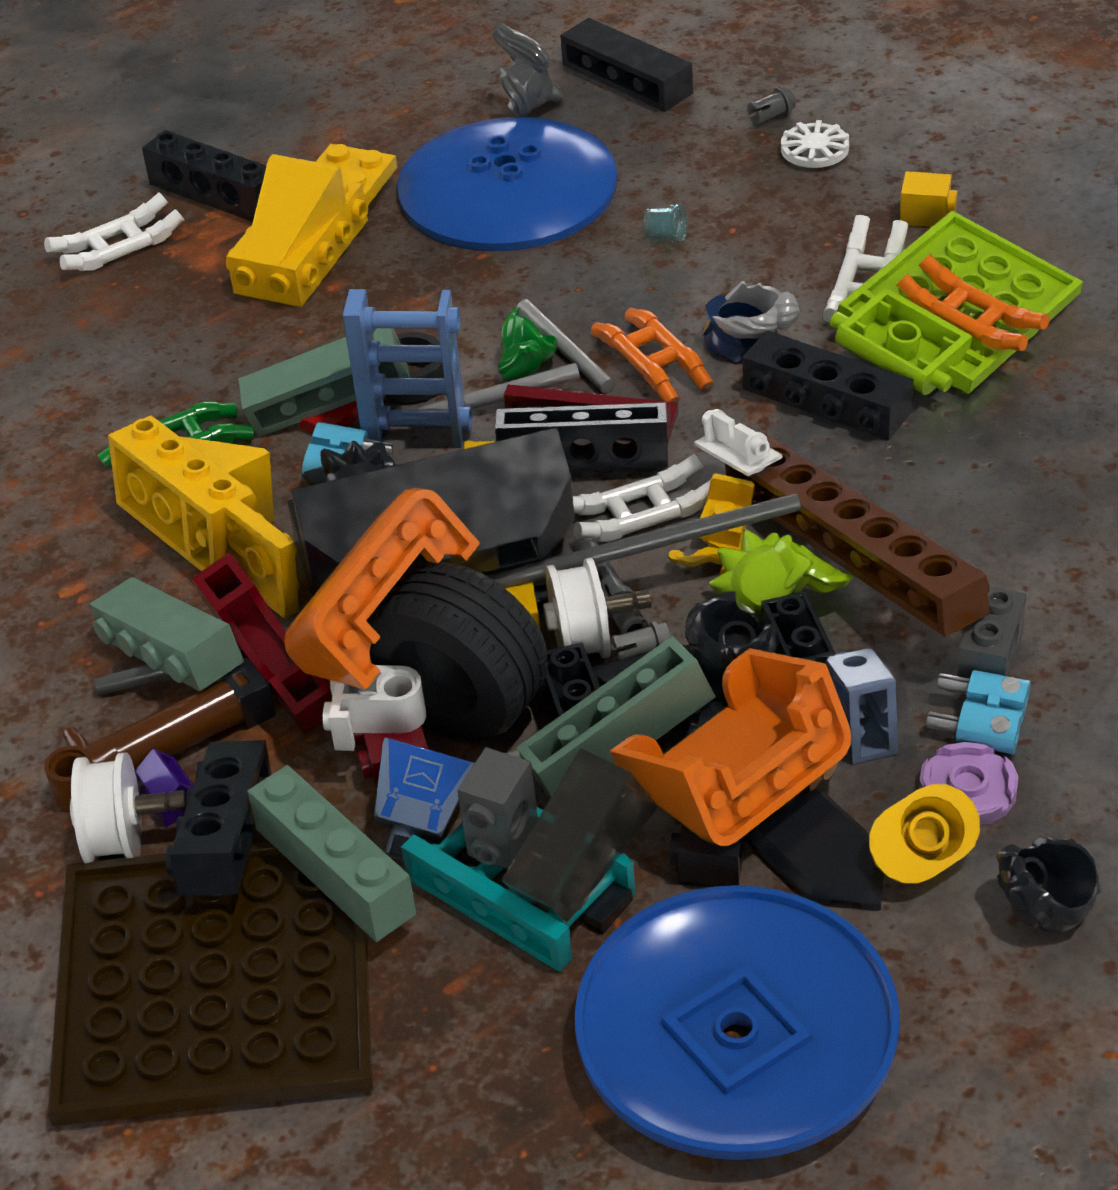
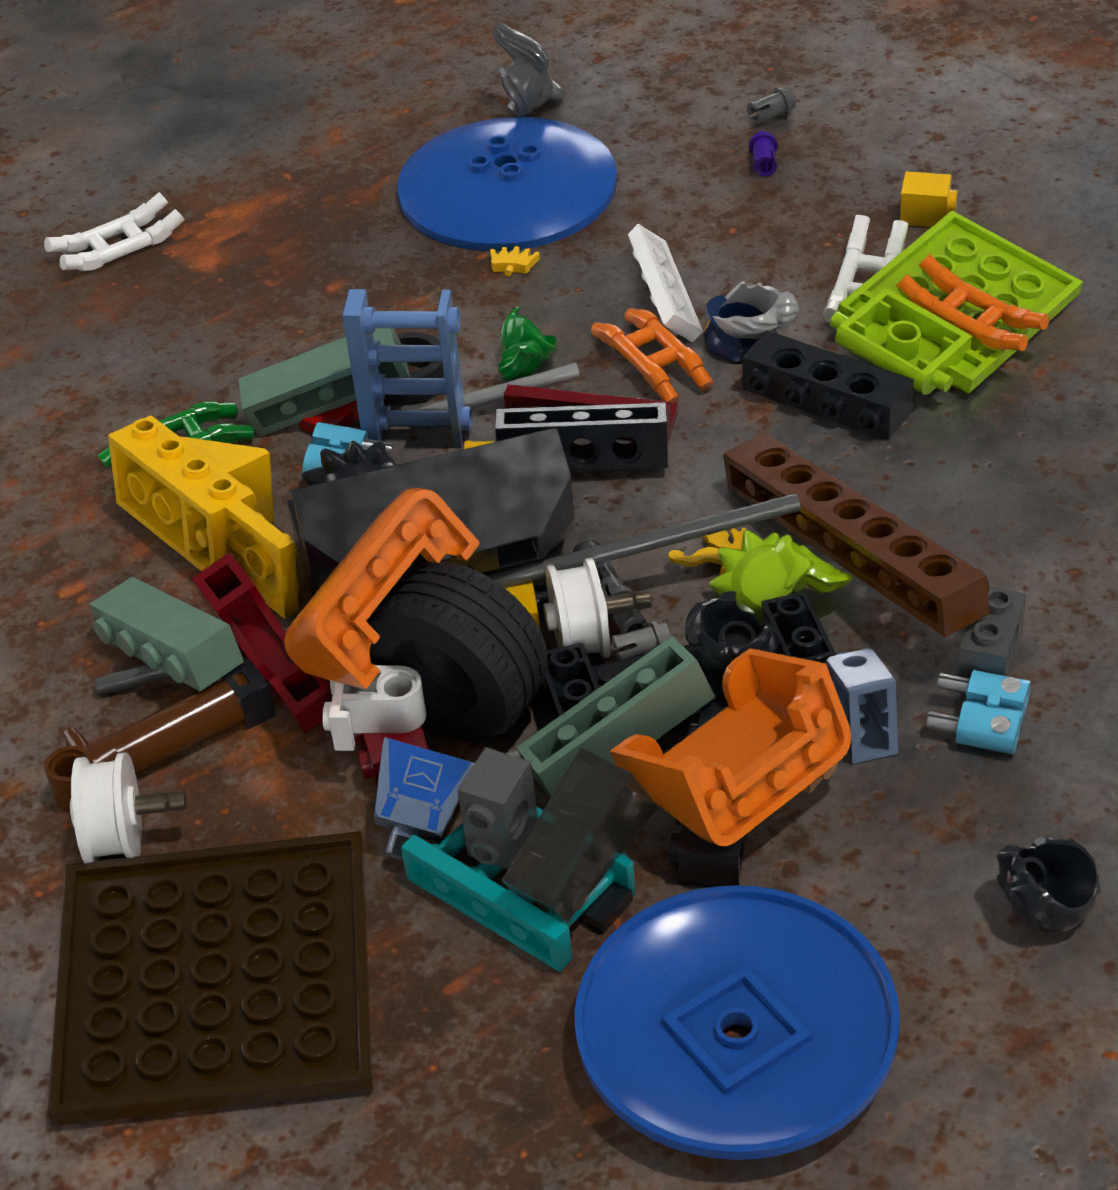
(162, 774): dark purple piece -> none
(204, 173): black brick -> none
(218, 820): black brick -> none
(305, 221): yellow wedge -> none
(332, 853): sand green brick -> none
(514, 261): none -> yellow piece
(567, 347): light grey bar -> none
(627, 64): black brick -> none
(653, 487): white piece -> none
(664, 283): none -> white plate
(666, 222): clear light blue piece -> none
(725, 495): yellow bracket -> none
(735, 444): white hinge -> none
(763, 148): none -> dark purple pin
(815, 145): white wheel -> none
(820, 851): black tile -> none
(924, 833): yellow piece -> none
(976, 772): lavender tile -> none

